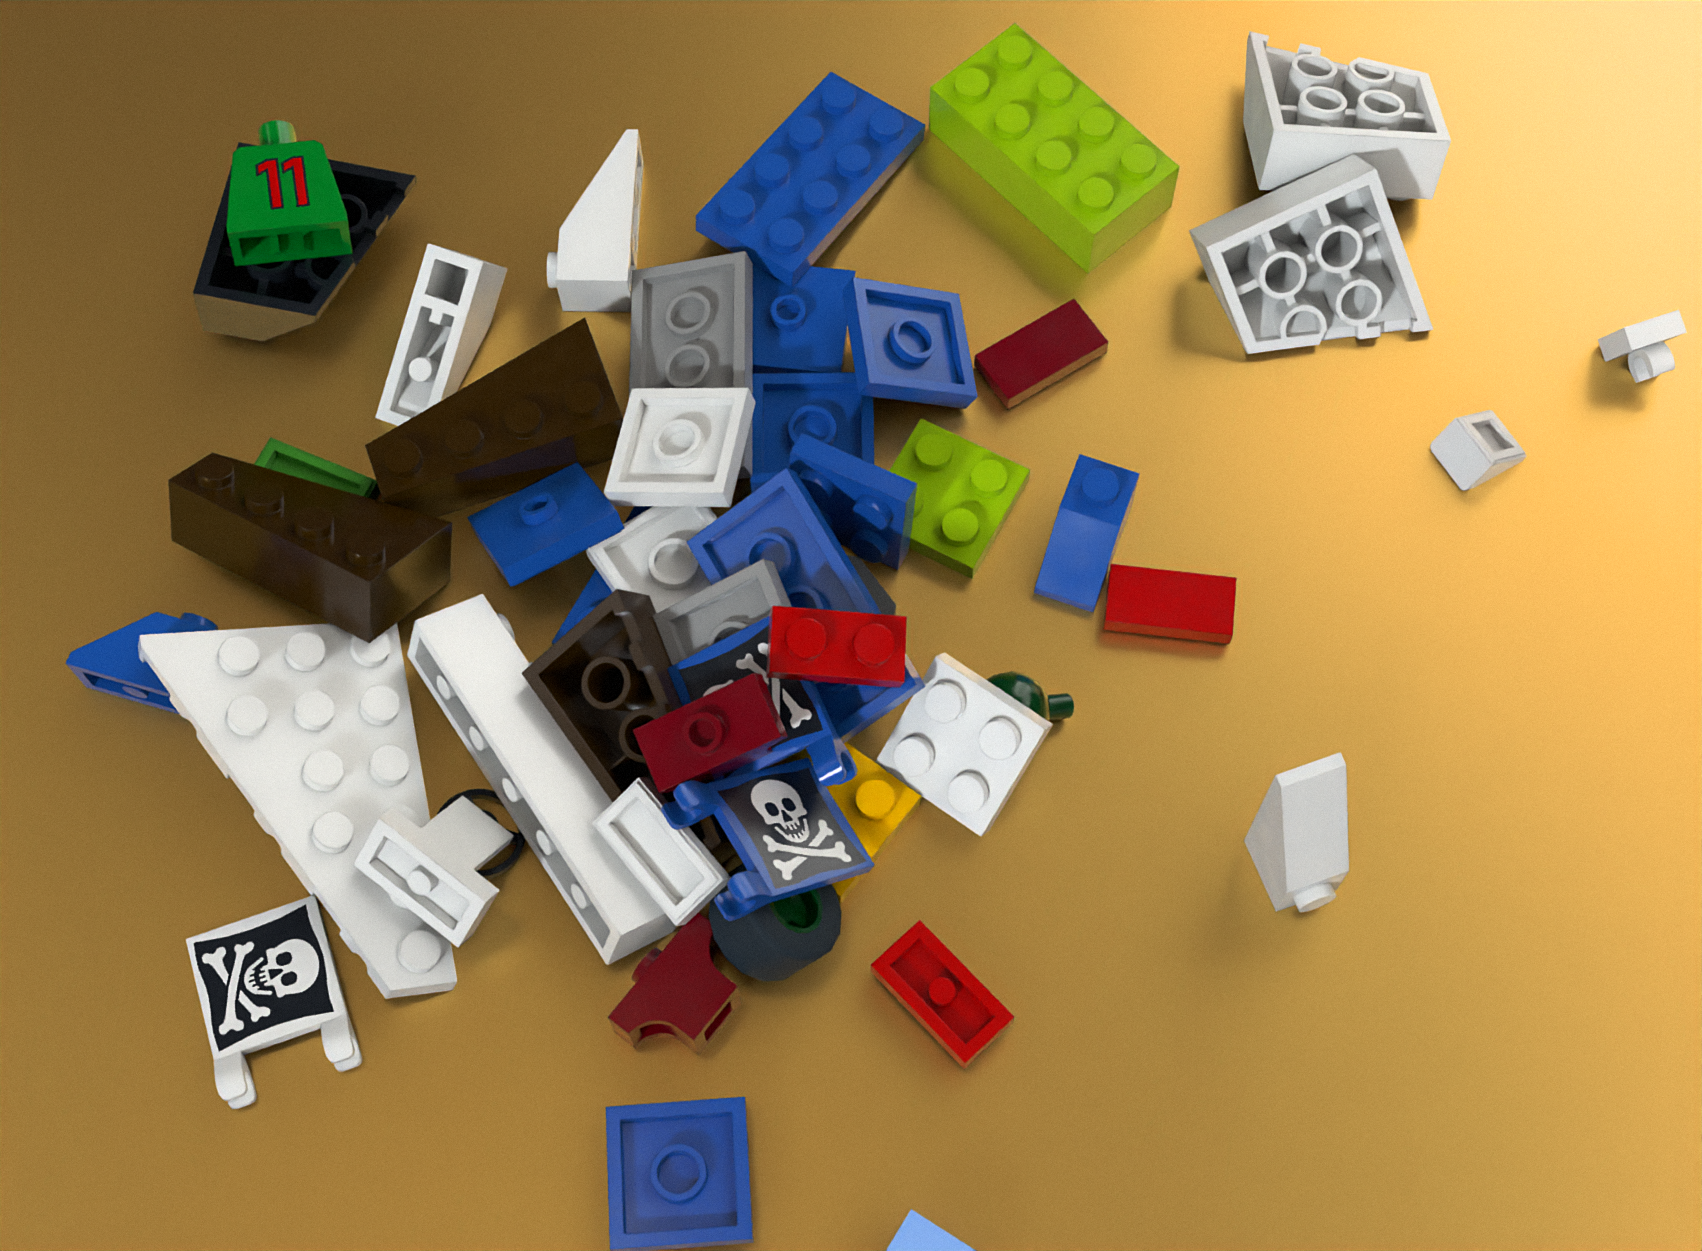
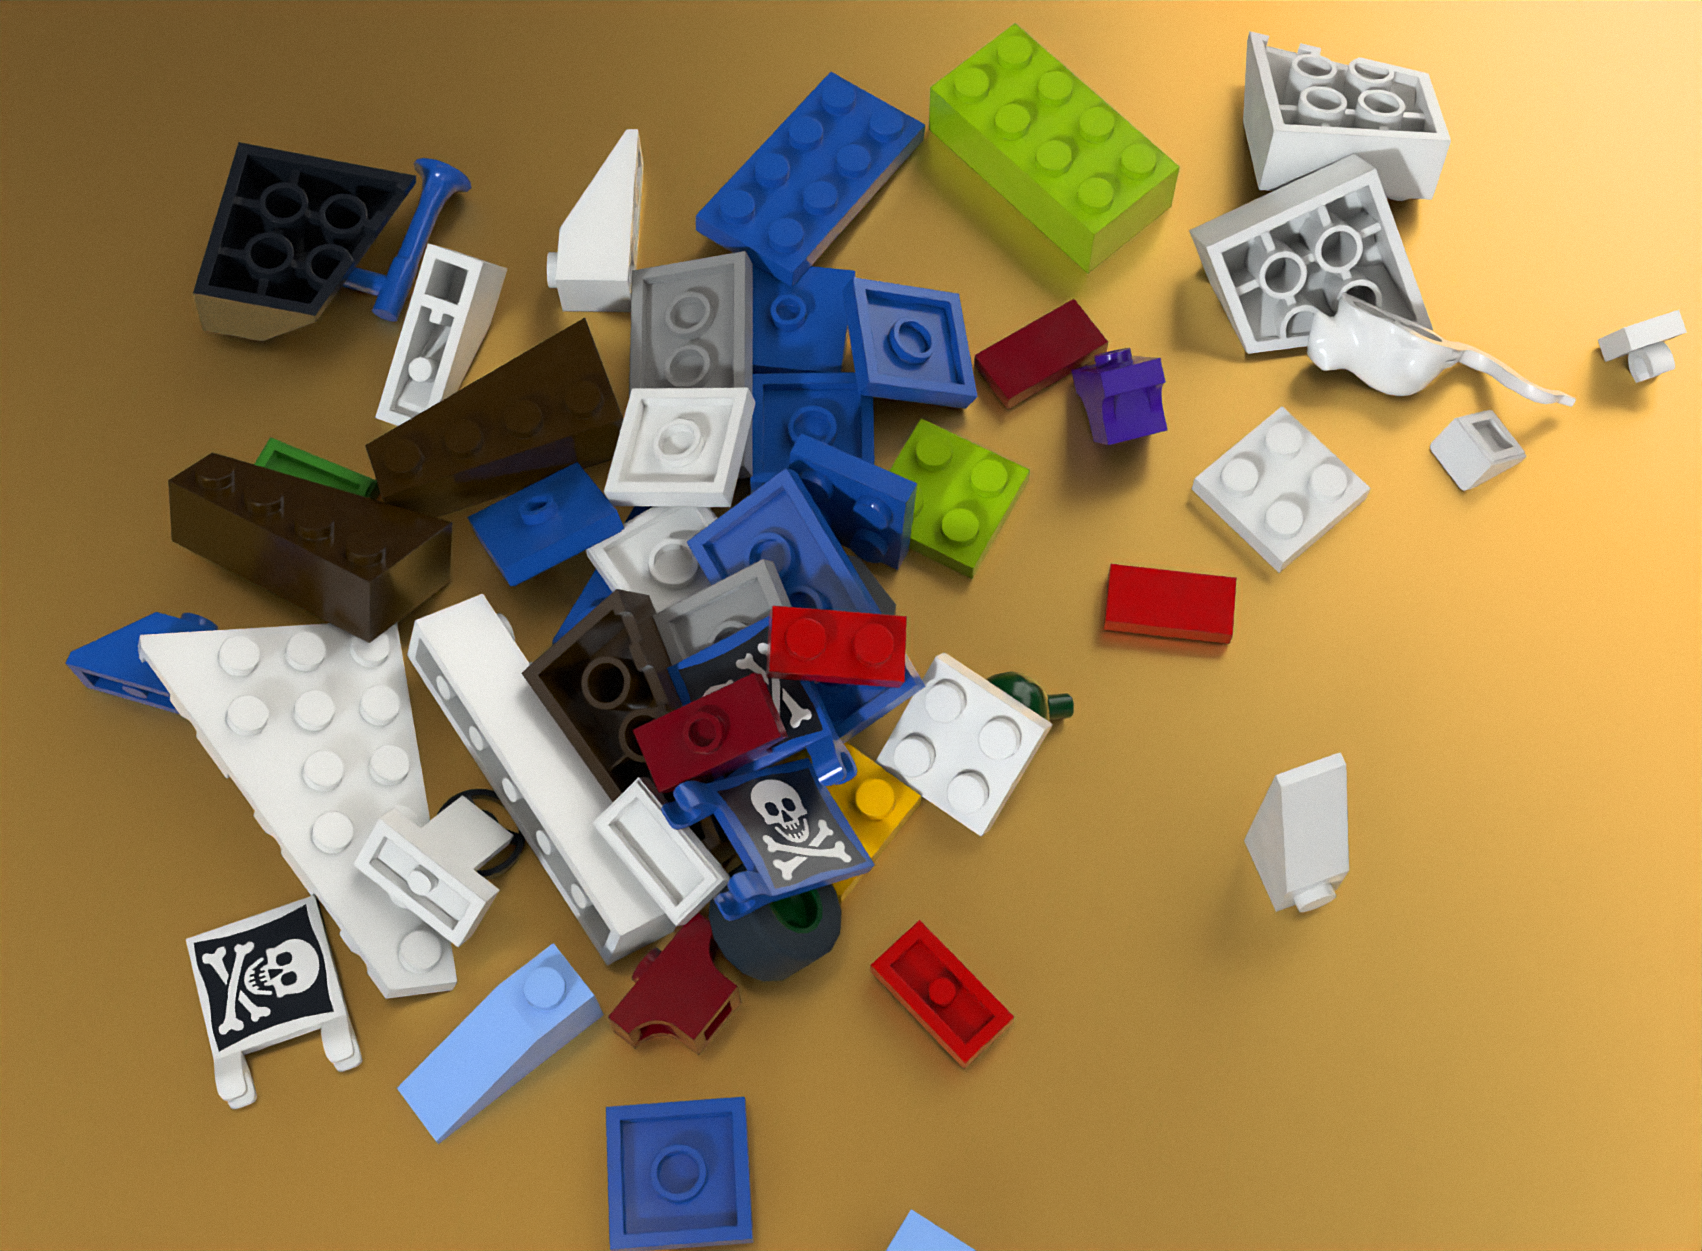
(284, 201): green torso -> none
(438, 185): none -> blue piece
(501, 1042): none -> light blue slope
(1086, 532): blue slope -> none
(1122, 395): none -> dark purple brick
(1280, 489): none -> white plate
(1402, 355): none -> white animal

